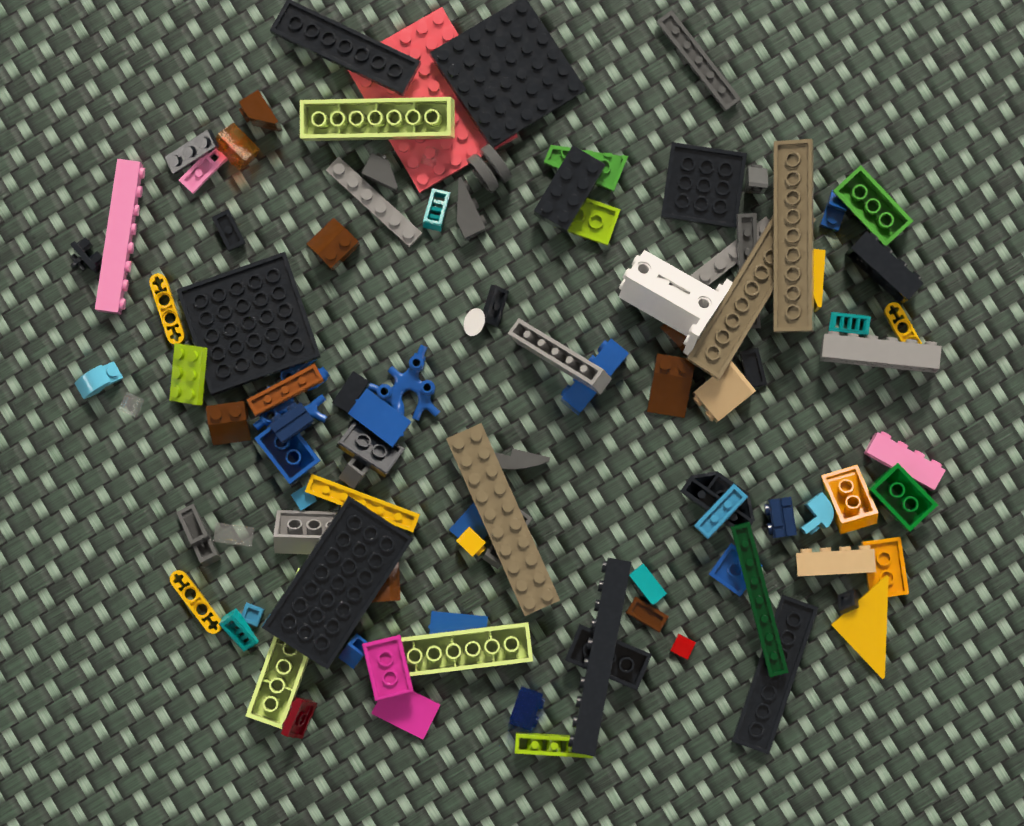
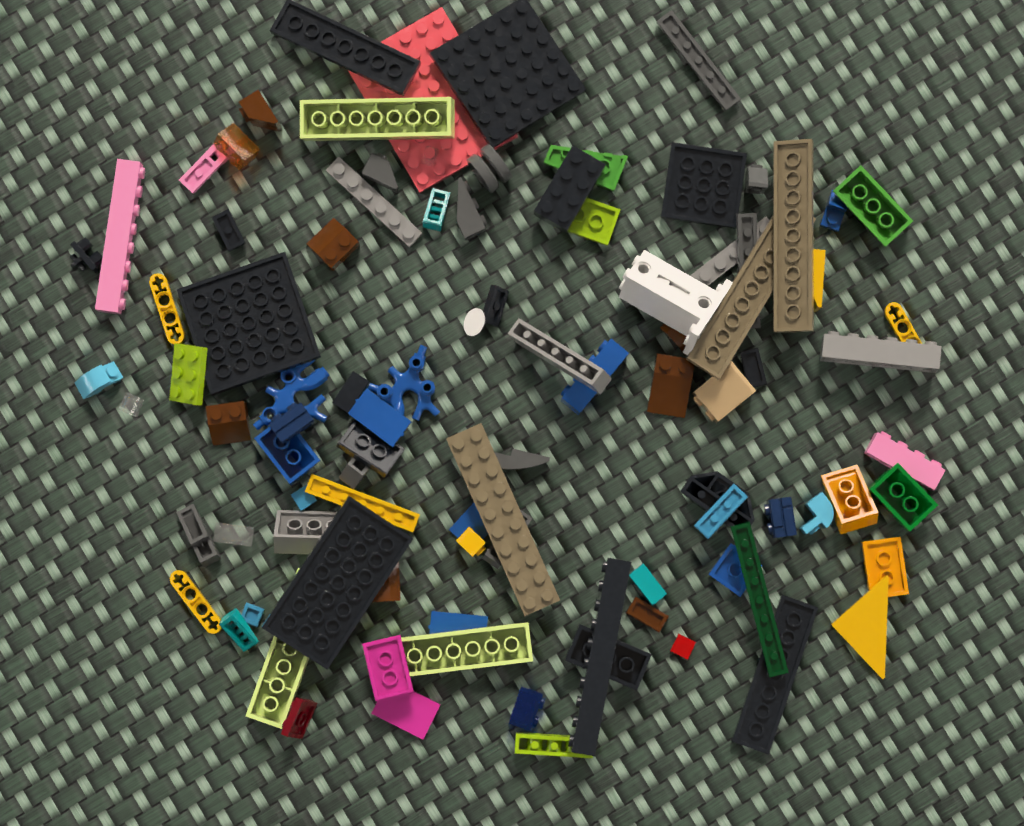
(191, 151): plate -> none
(285, 390): dark orange tile -> none
(353, 651): blue brick -> none
(836, 562): tan brick -> none
(848, 601): black tile -> none
(866, 324): teal slope -> none
(884, 267): black brick -> none

